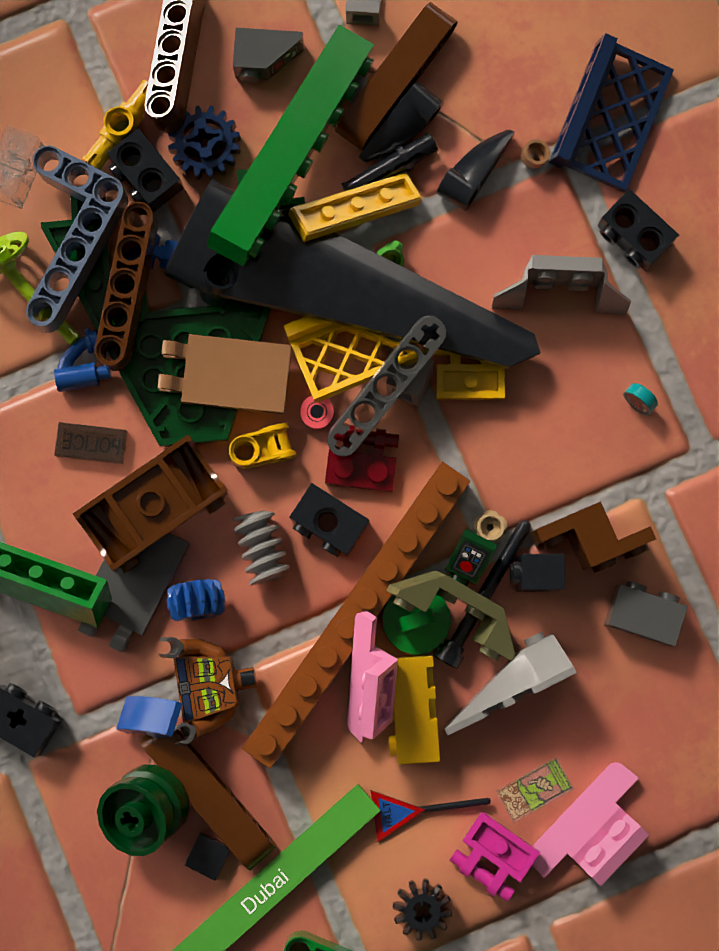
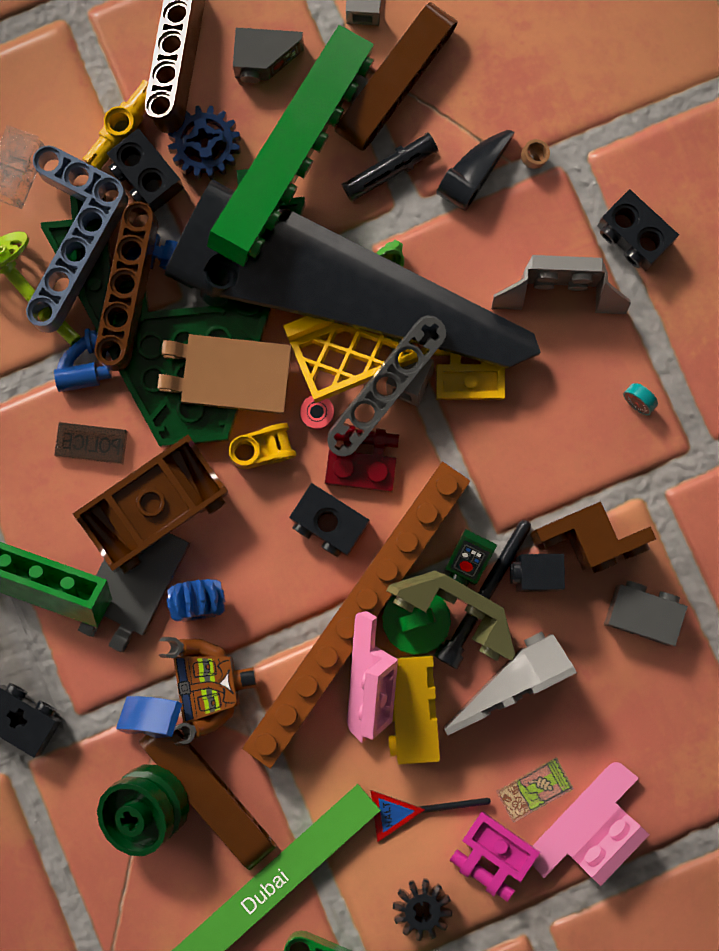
(207, 856): black tile -> none
(261, 546): light grey piece -> none
(354, 207): yellow tile -> none
(404, 122): black piece -> none
(498, 522): tan plate -> none
(587, 98): dark blue fence -> none

